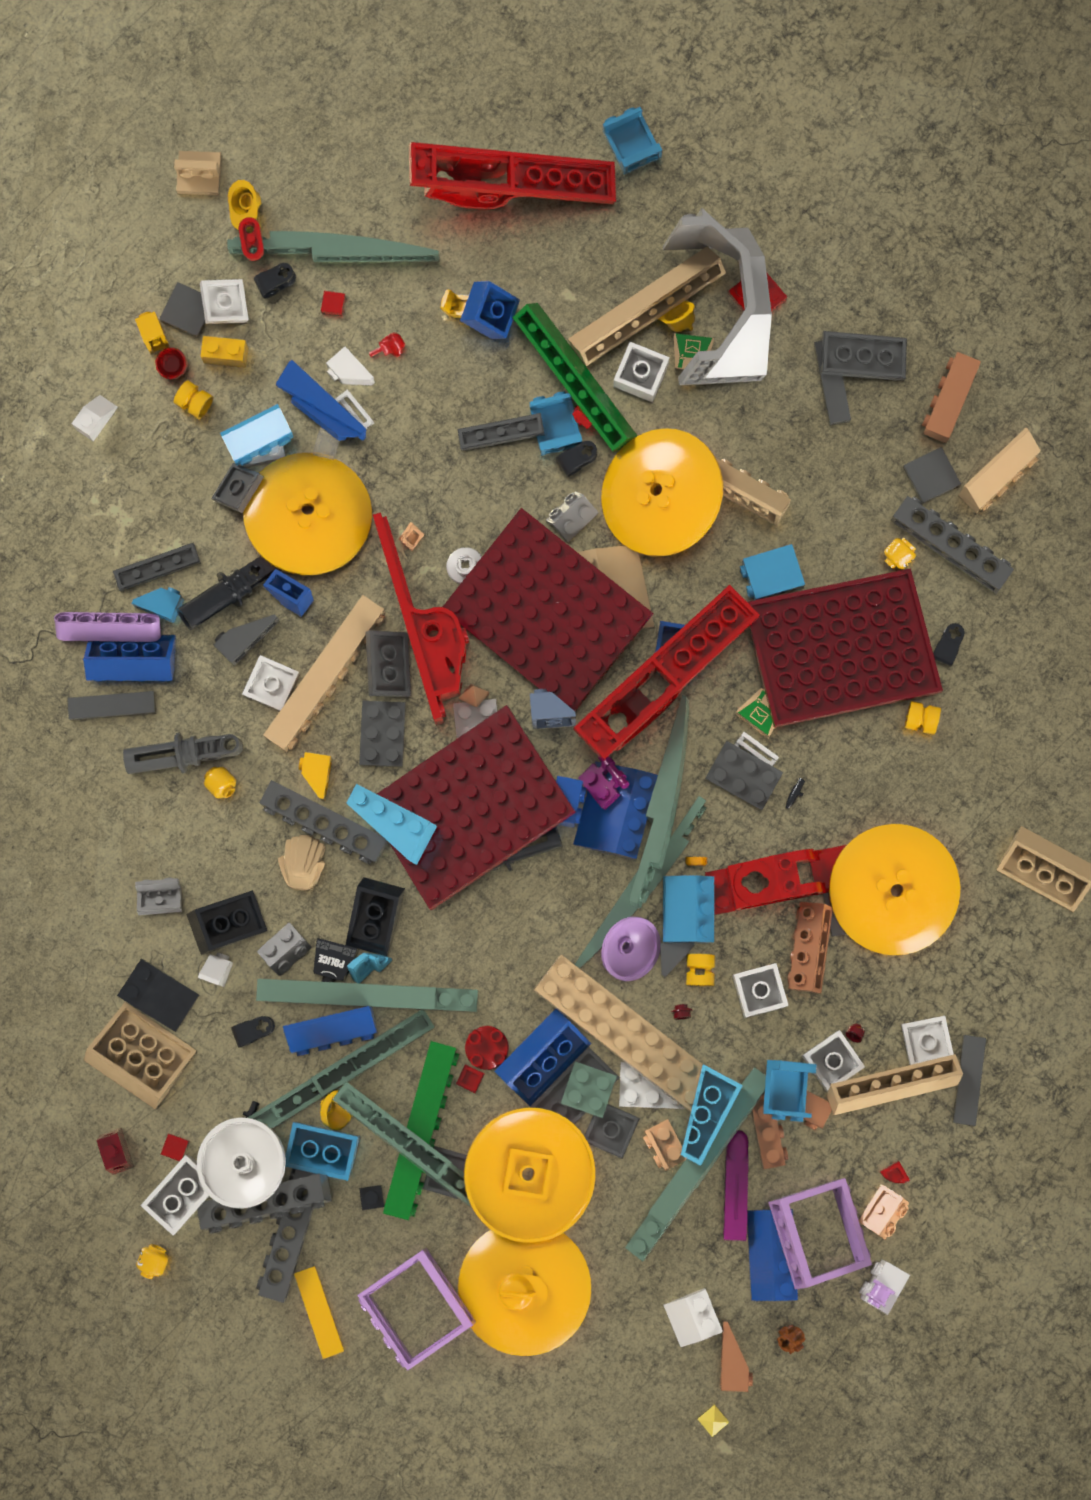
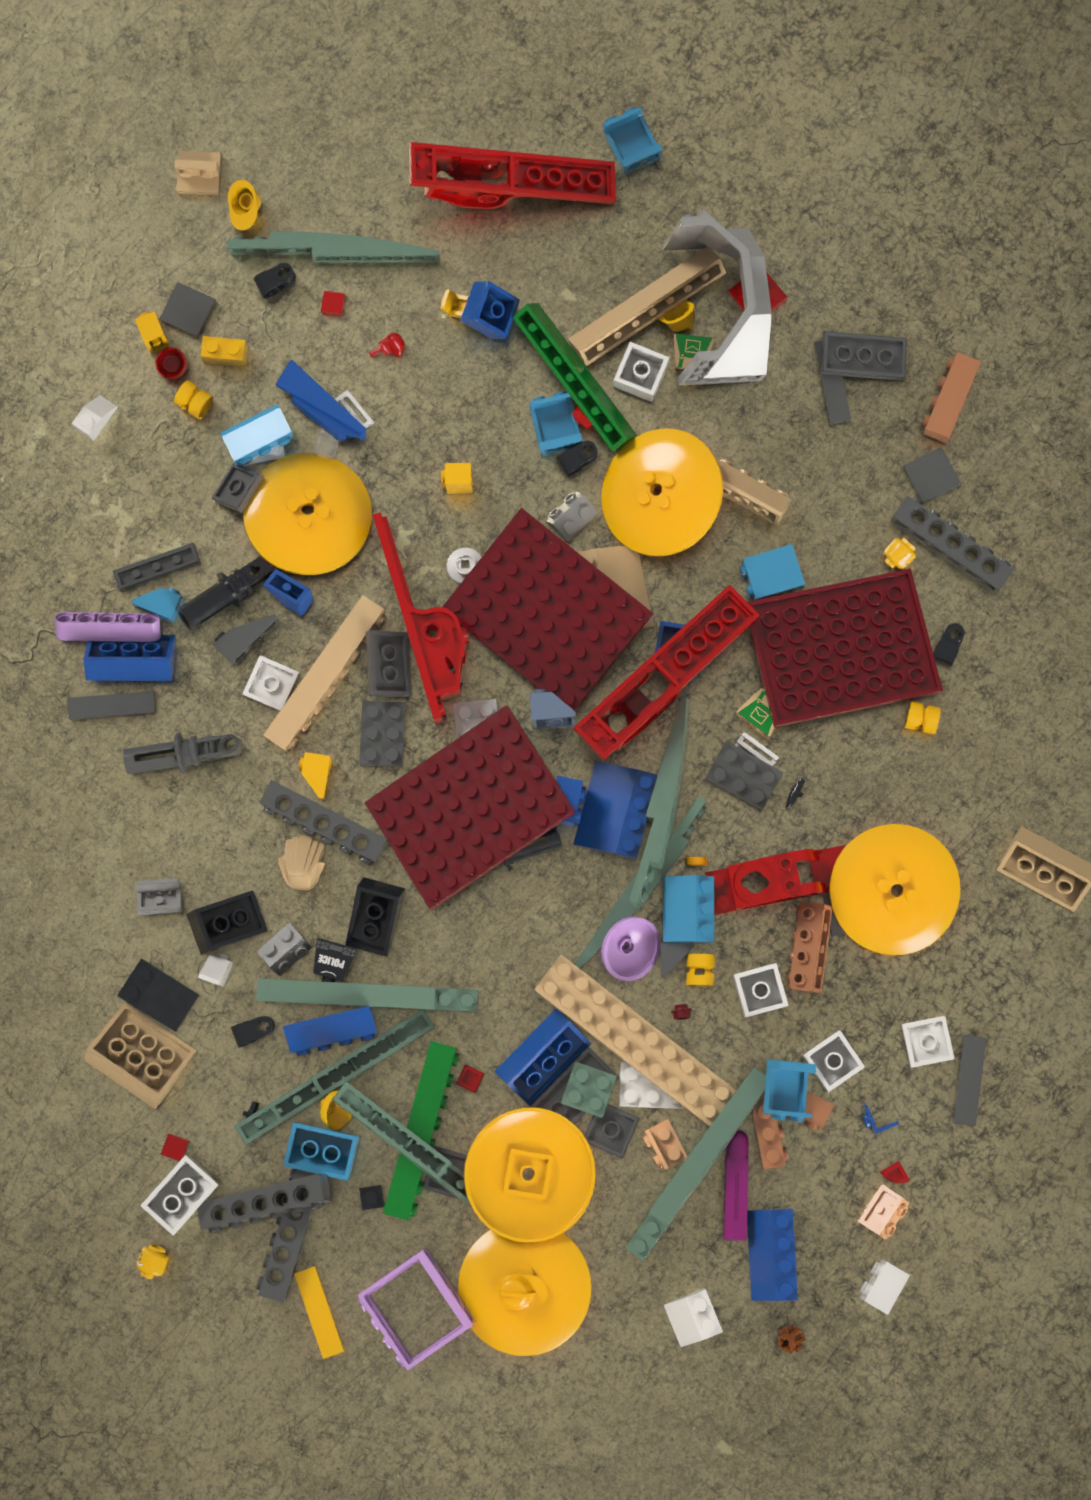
(114, 1151): dark red torso -> none
(219, 782): yellow head -> none
(224, 301): white plate -> none
(241, 1163): white dish -> none
(252, 239): red plate -> none
(348, 369): white slope -> none
(365, 964): medium azure slope -> none
(396, 824): medium azure wedge -> none
(411, 536): light nougat slope -> none
(457, 478): none -> yellow brick
(474, 695): light nougat slope -> none
(486, 1047): red dish -> none
(501, 432): dark grey tile -> none
(599, 785): magenta plate -> none
(709, 1110): medium azure wedge -> none
(713, 1420): light yellow slope -> none
(734, 1370): nougat slope -> none
(791, 1242): lavender window -> none
(855, 1033): dark red hinge -> none
(869, 1122): none -> blue bracket
(879, 1294): lavender brick -> none
(894, 1084): tan brick -> none
(1001, 470): tan slope -> none

